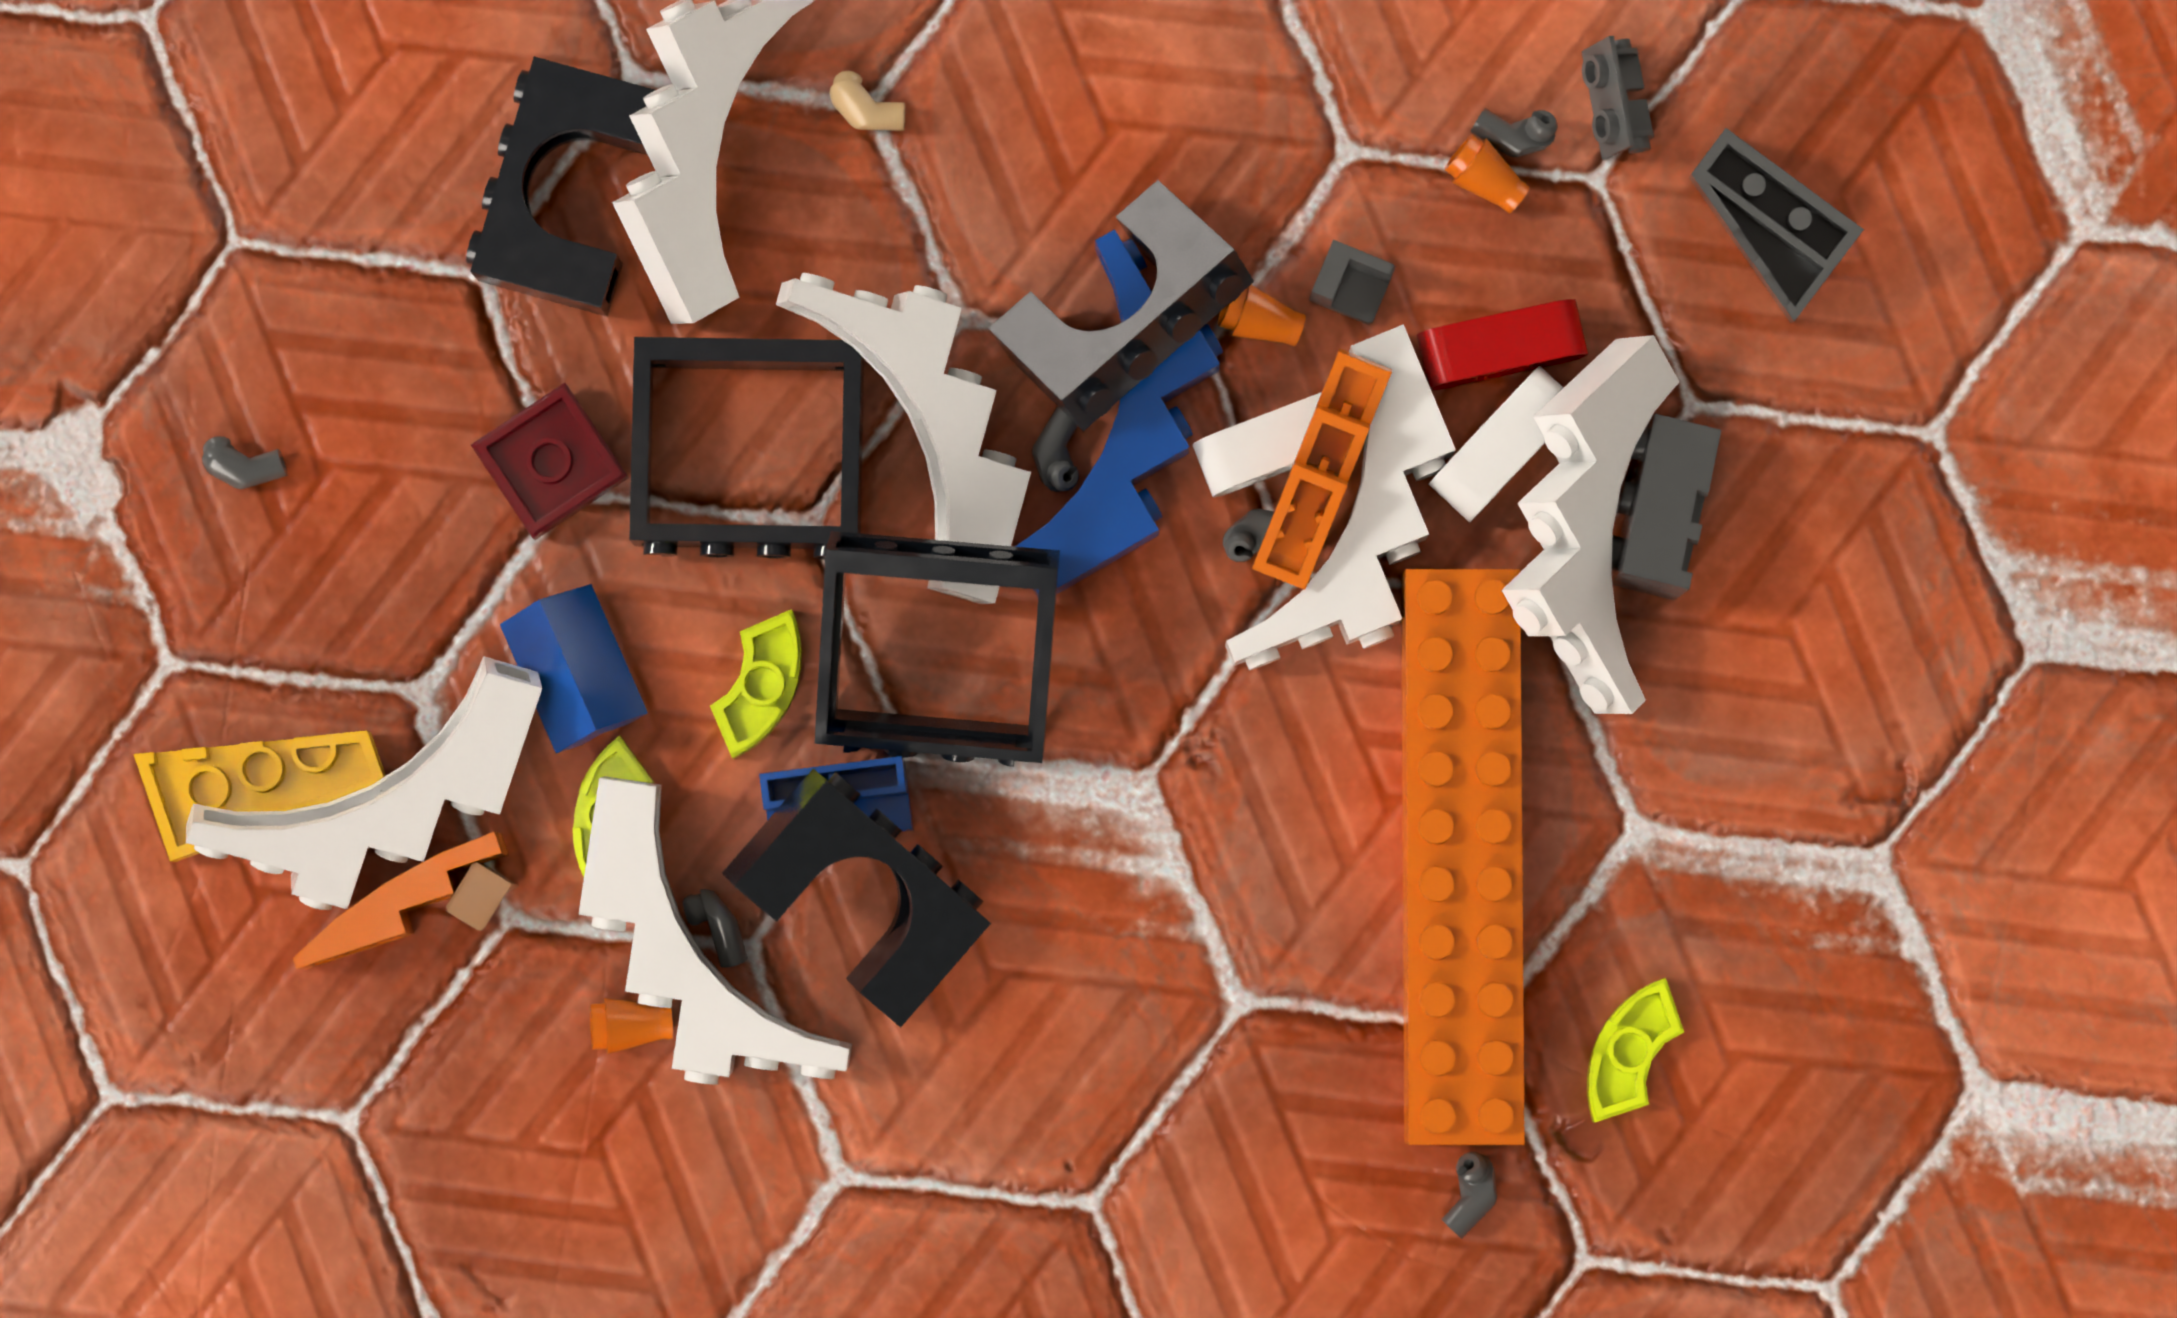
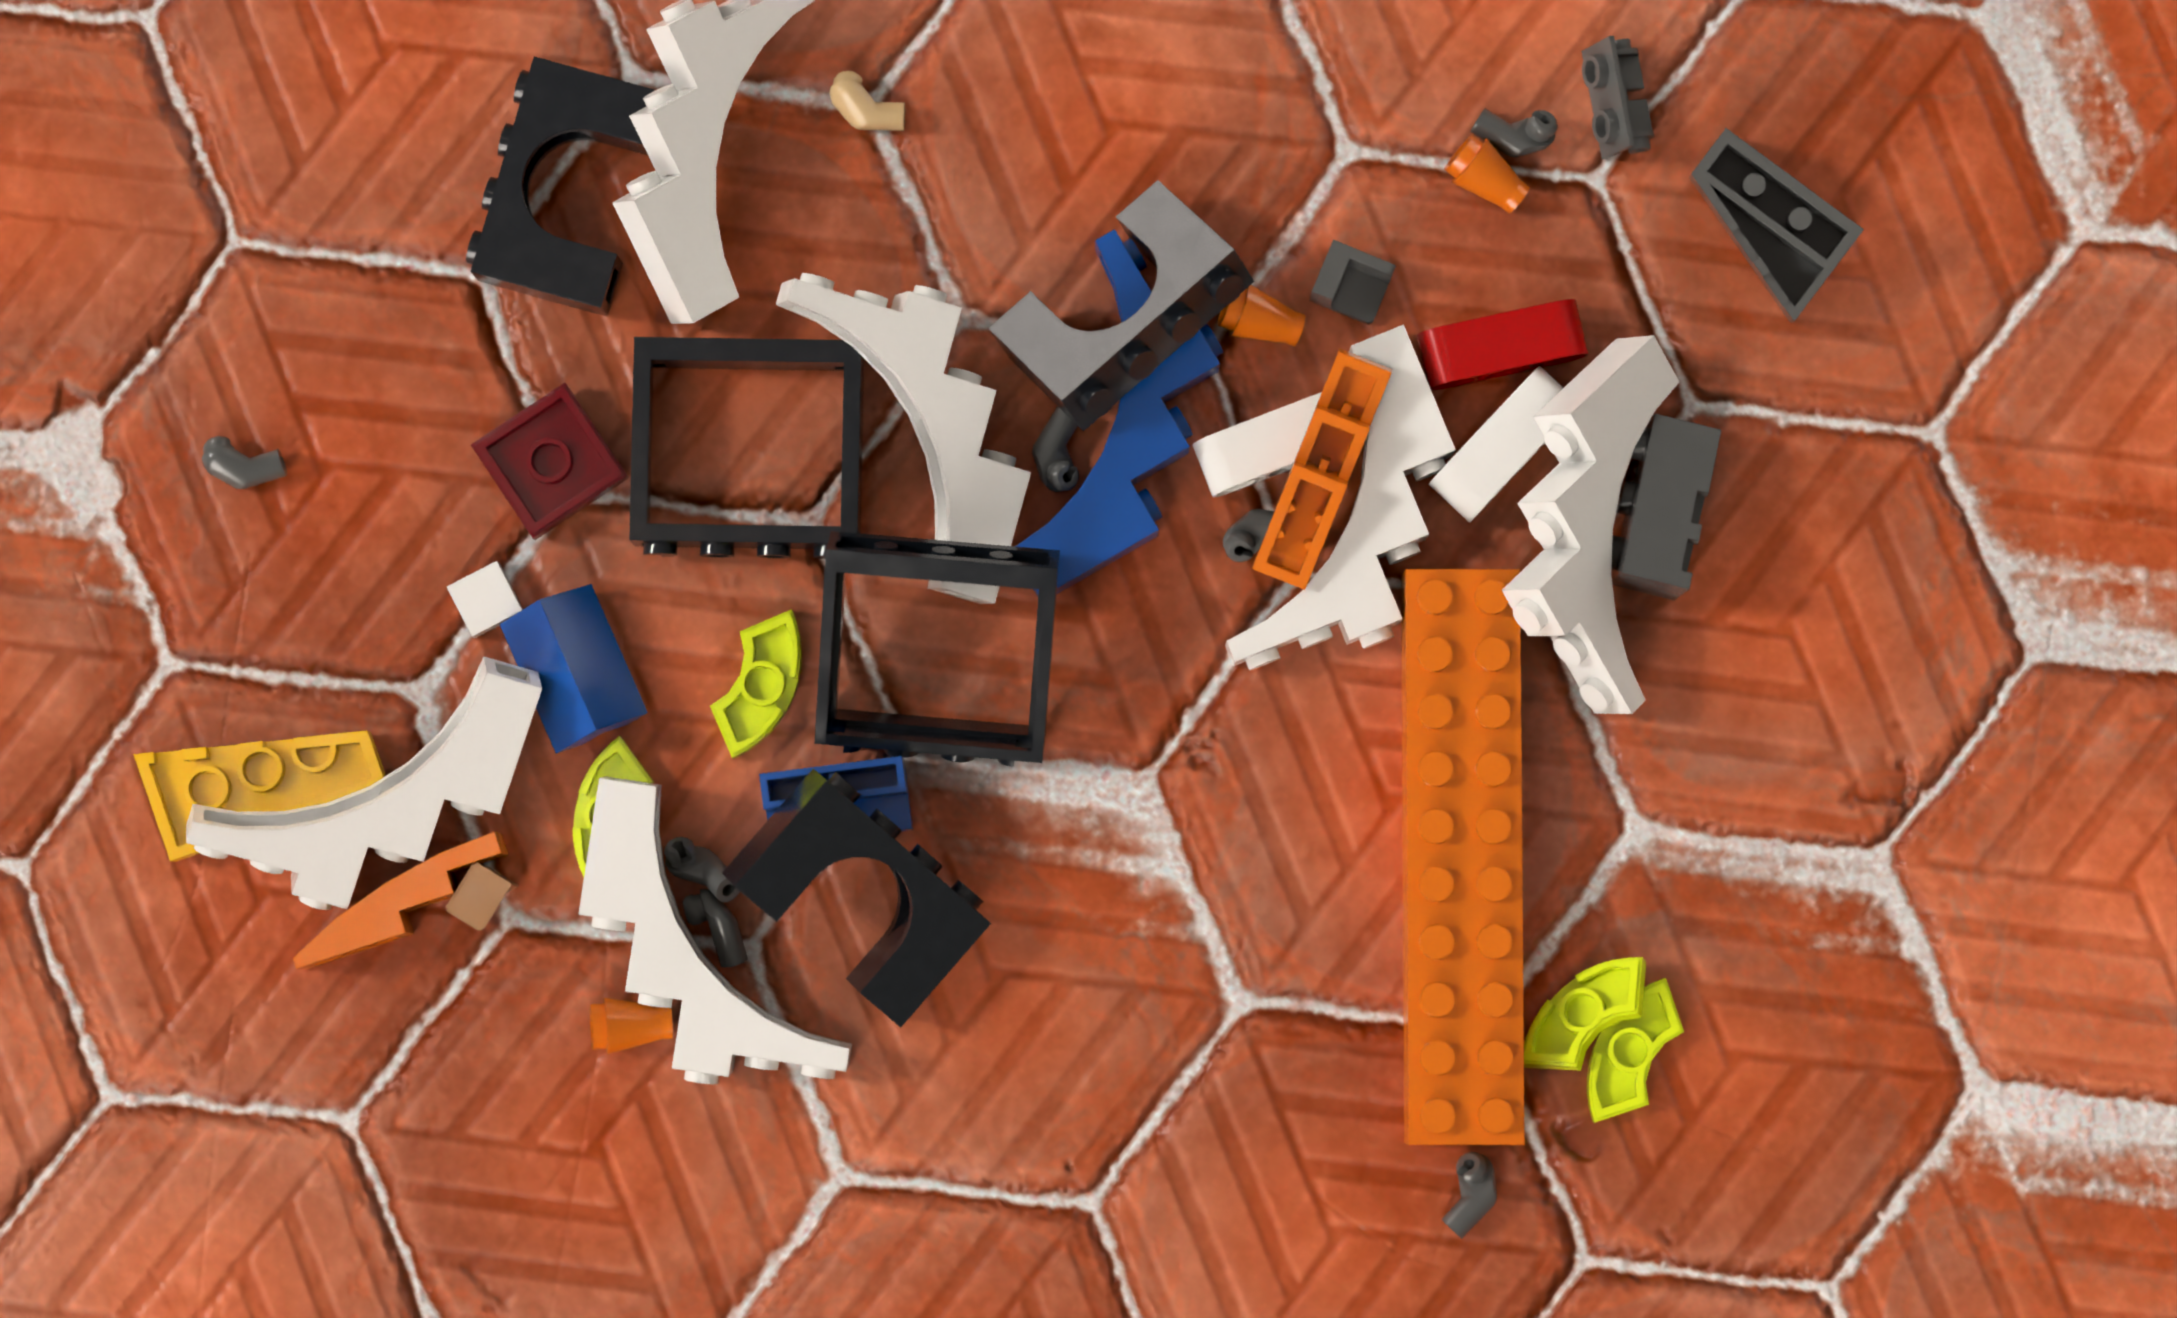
(485, 599): none -> white tile
(699, 866): none -> dark grey arm
(1582, 1010): none -> neon yellow tile

